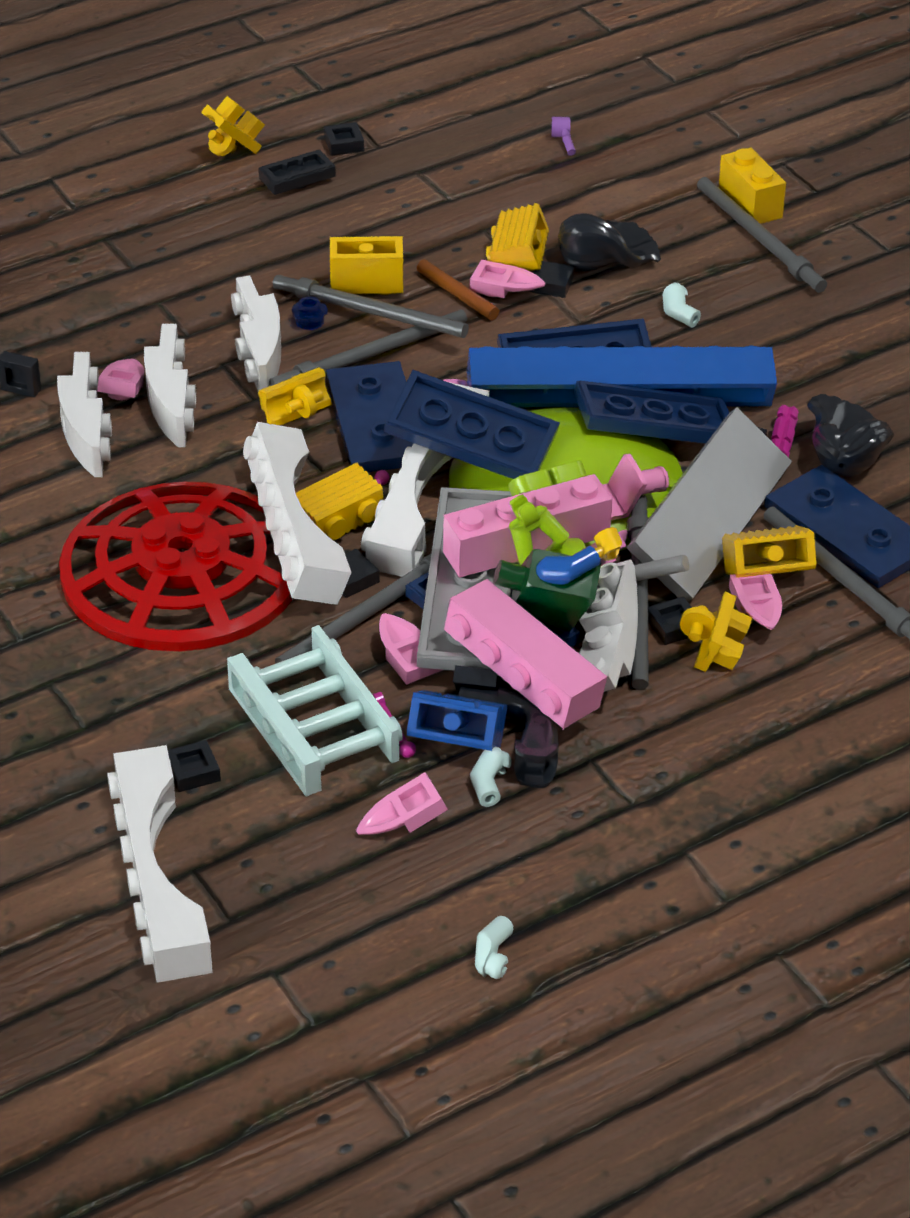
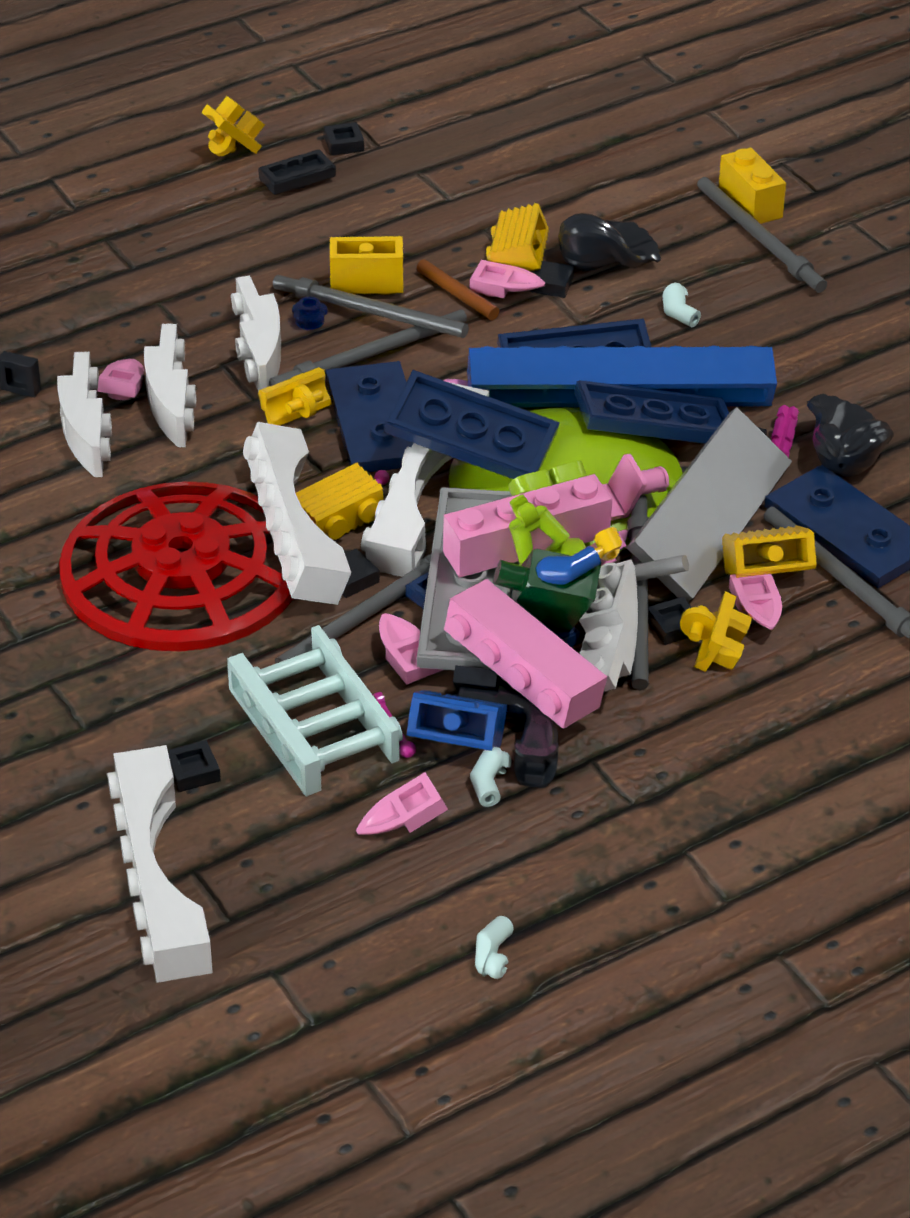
(561, 128): medium lavender hand -> none

